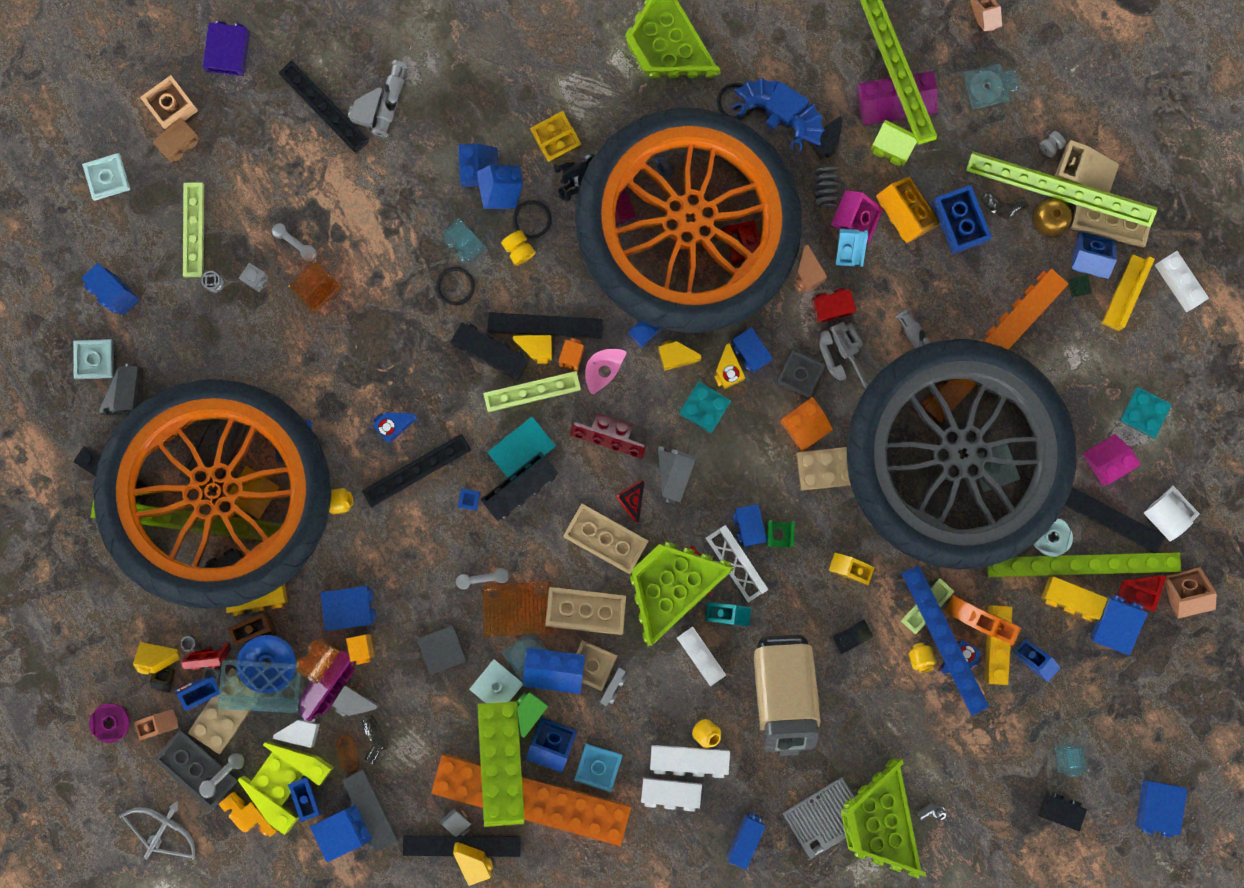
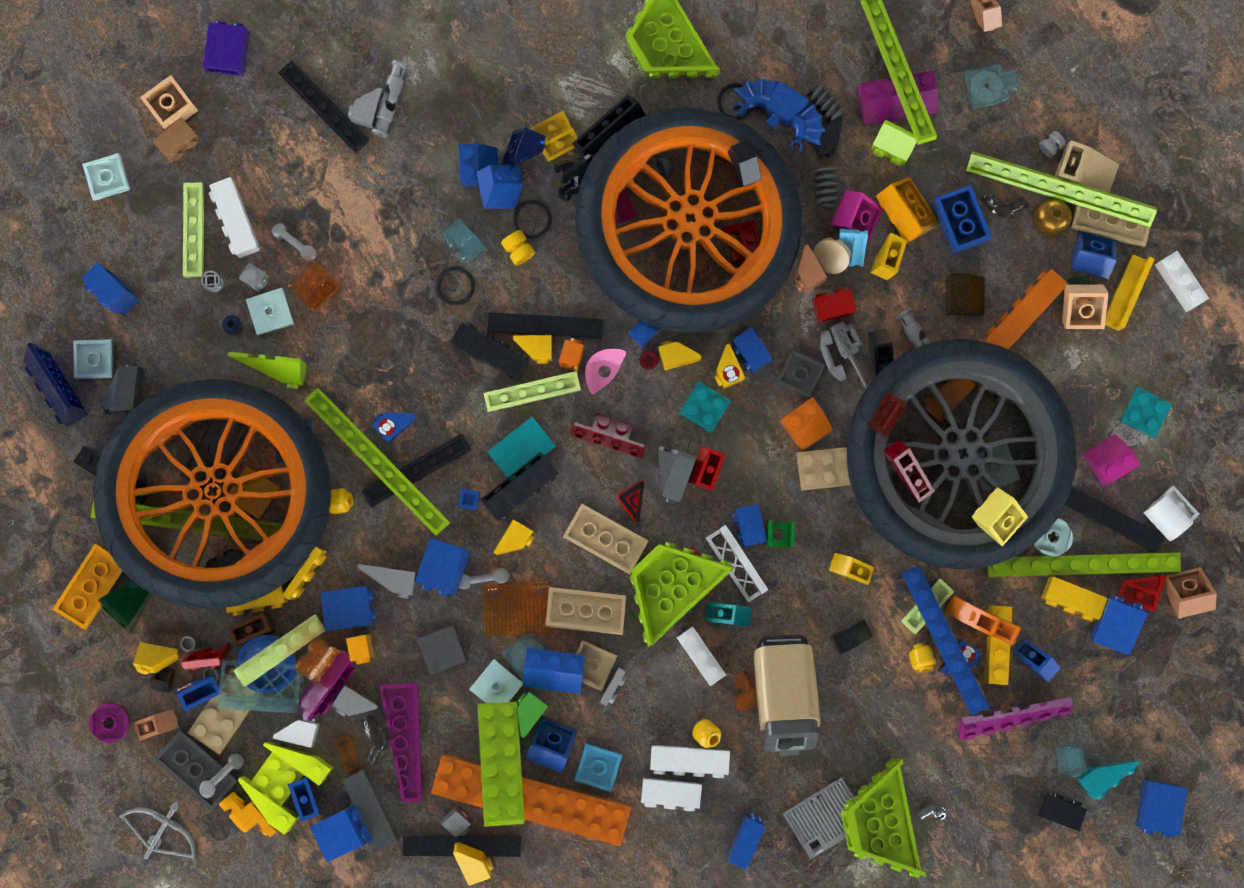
(54, 385): none -> clear blue slope
(91, 582): none -> light orange plate
(126, 604): none -> dark green slope
(234, 217): none -> white brick
(237, 327): none -> dark blue plate
(270, 311): none -> light aqua plate
(279, 650): none -> yellowish green plate
(283, 369): none -> lime wedge
(305, 574): none -> yellow plate
(377, 461): none -> lime plate
(394, 580): none -> light grey slope
(403, 724): none -> magenta wing
(442, 567): none -> blue brick
(514, 539): none -> yellow slope
(523, 146): none -> clear blue slope
(614, 120): none -> black brick
(649, 360): none -> dark red tile
(706, 468): none -> red brick
(745, 162): none -> black slope
(748, 698): none -> clear orange brick
(826, 102): none -> dark grey piece
(832, 255): none -> tan tile
(880, 349): none -> black slope
(887, 415): none -> clear red slope
(889, 257): none -> yellow slope
(909, 470): none -> dark red slope
(965, 294): none -> dark brown slope
(976, 725): none -> magenta wing
(1000, 516): none -> light yellow slope
(1084, 306): none -> light nougat brick
(1100, 778): none -> teal slope

